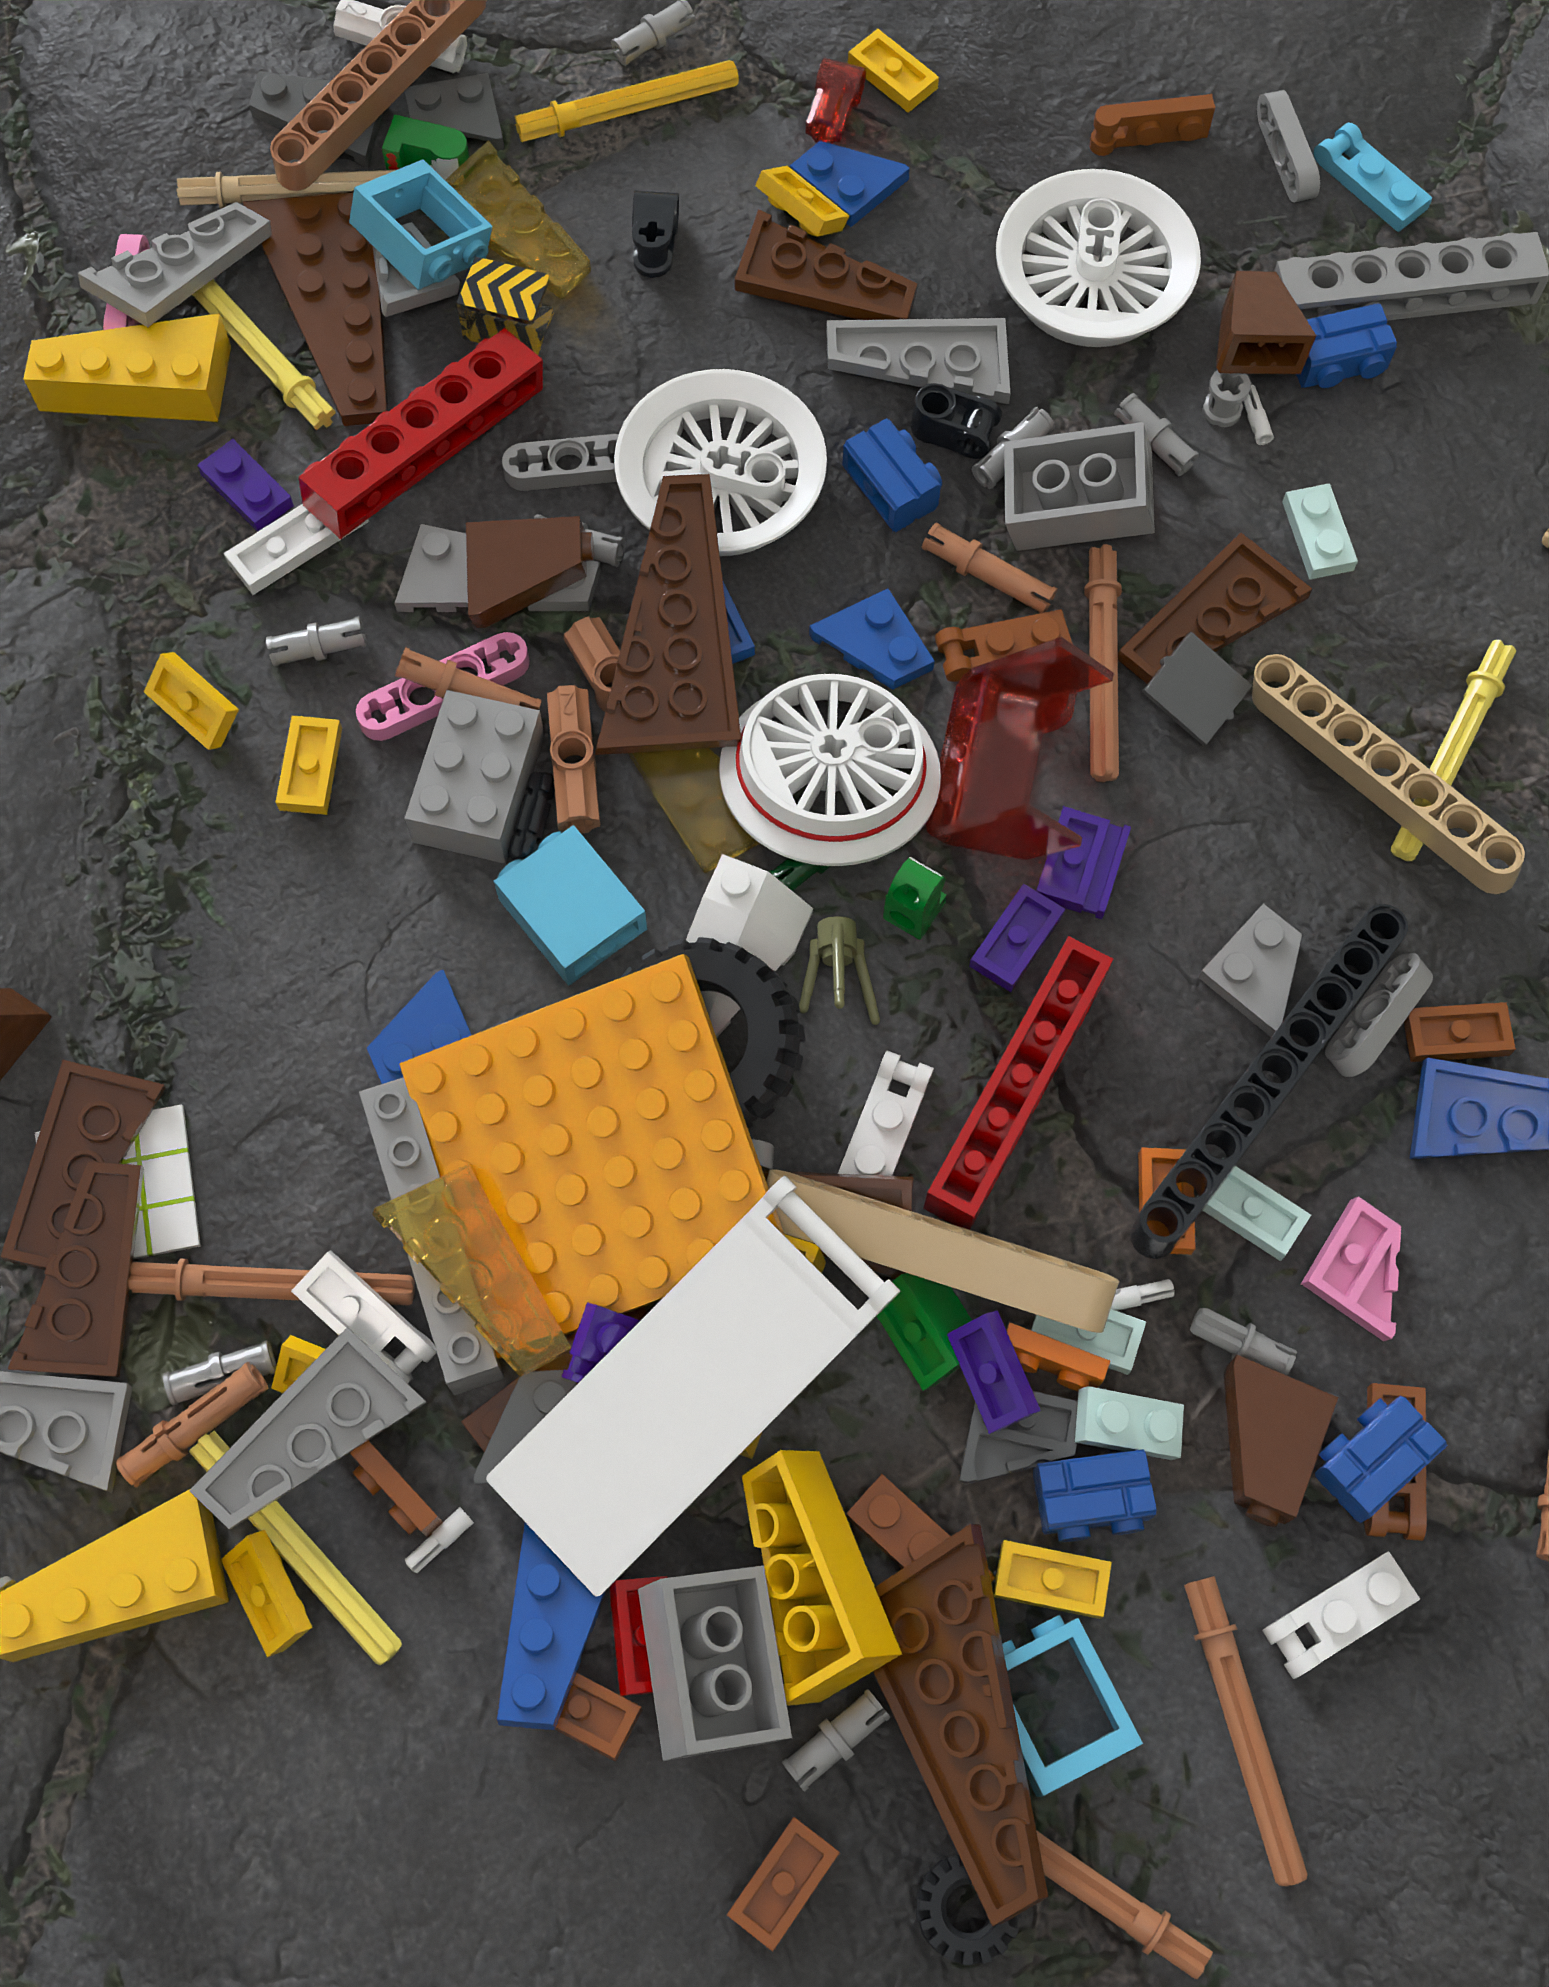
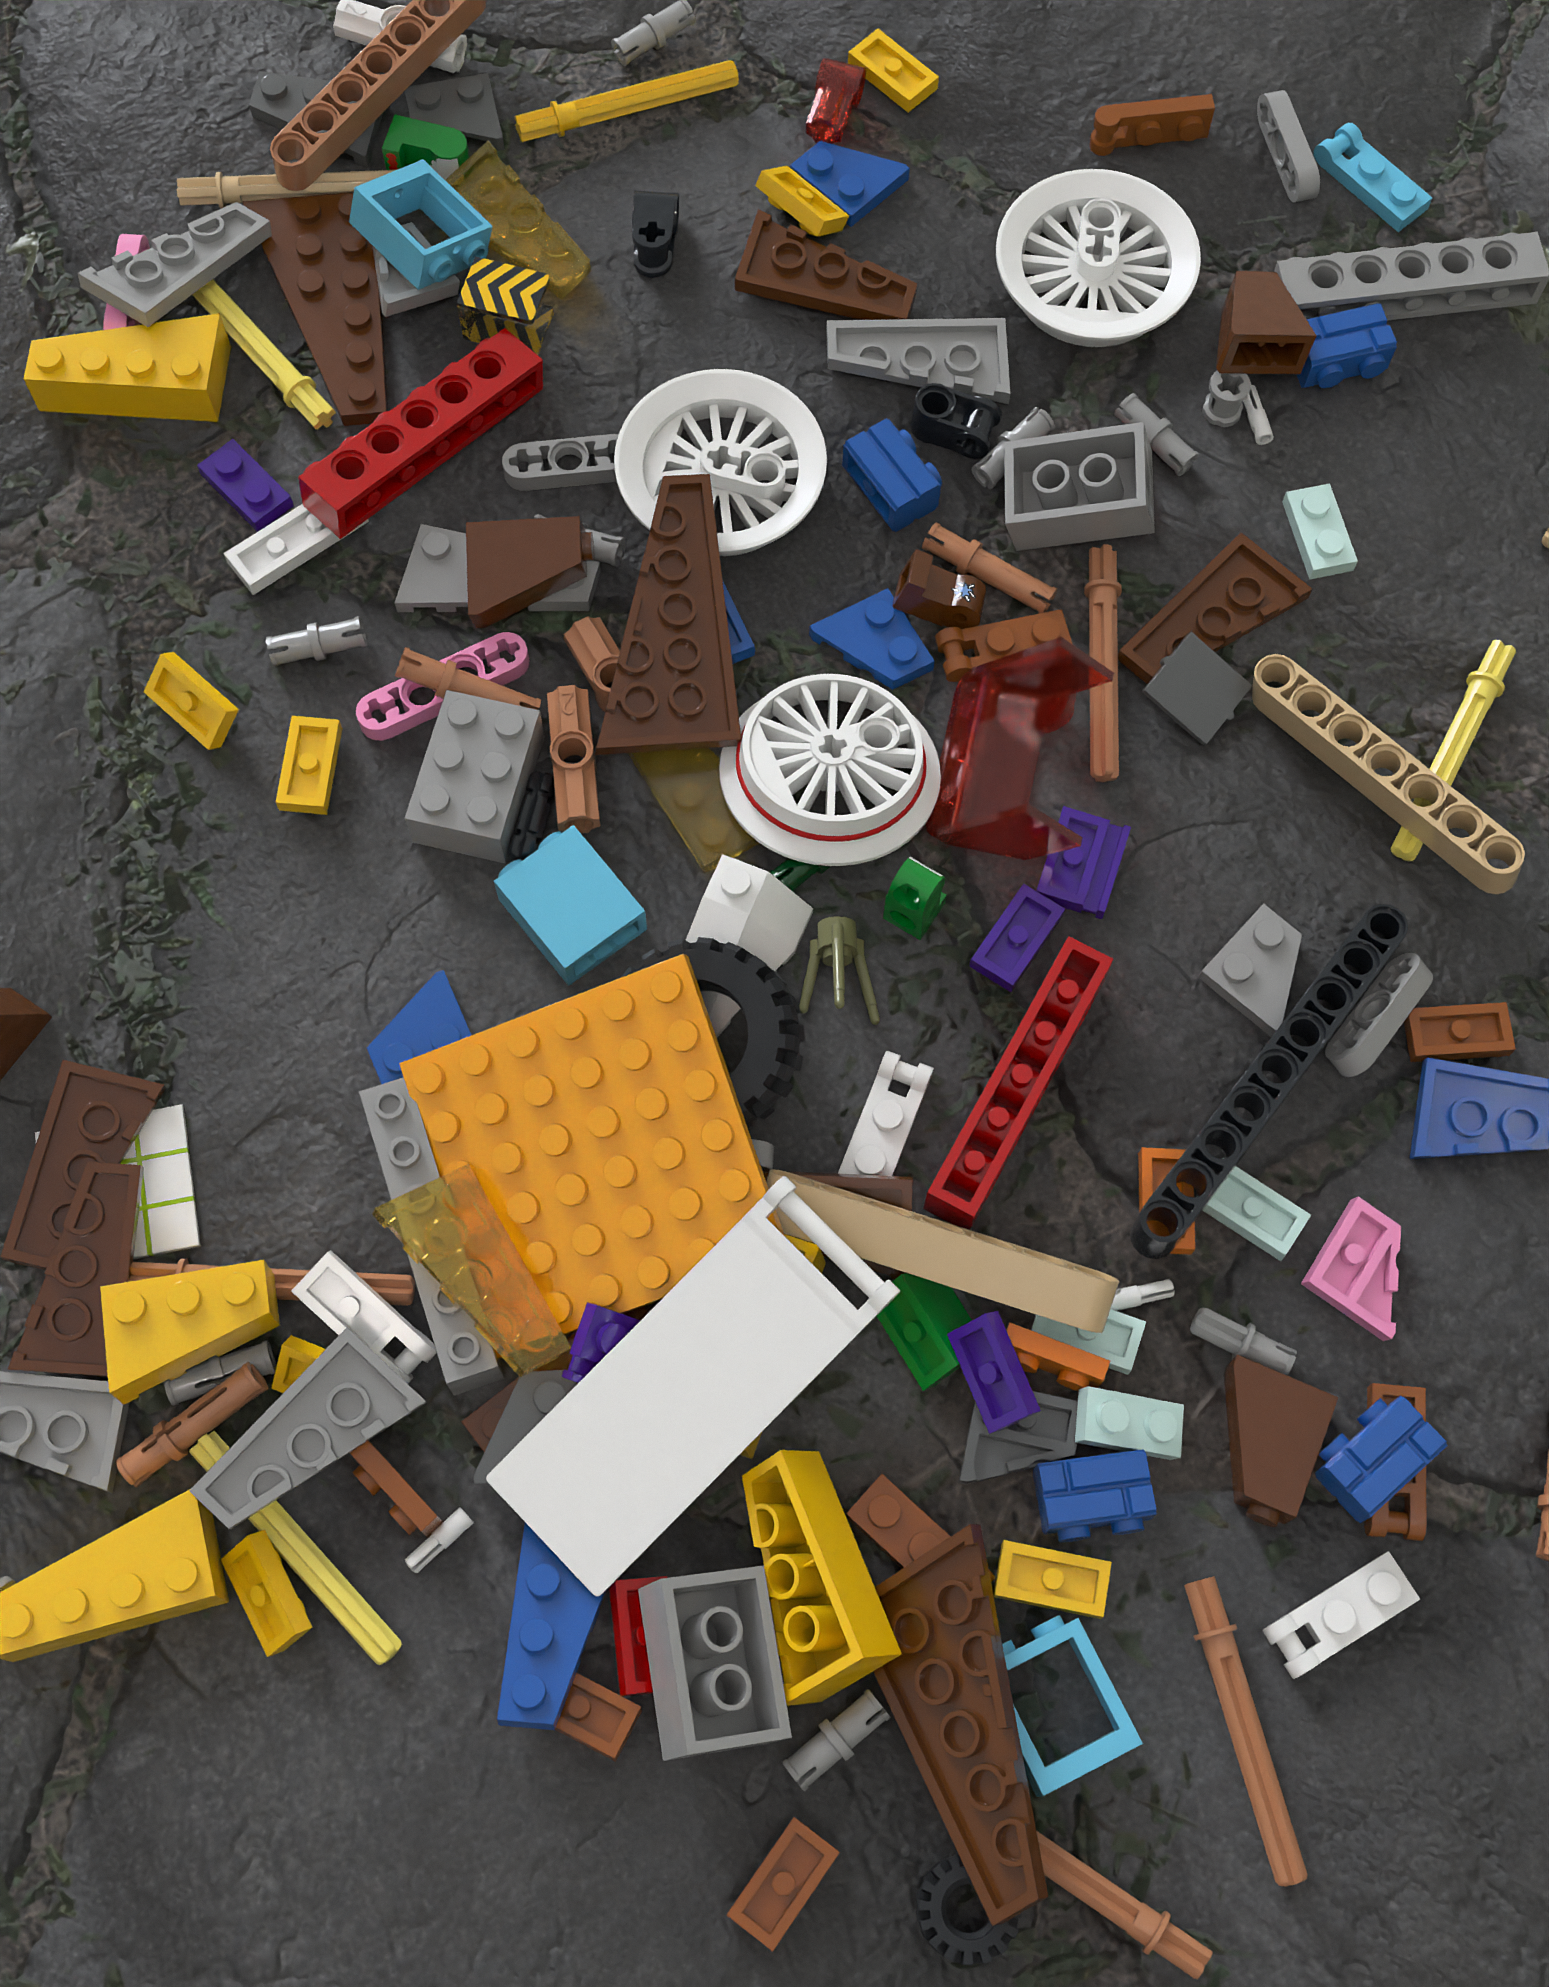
(181, 1319): none -> yellow wedge
(939, 594): none -> reddish brown leg

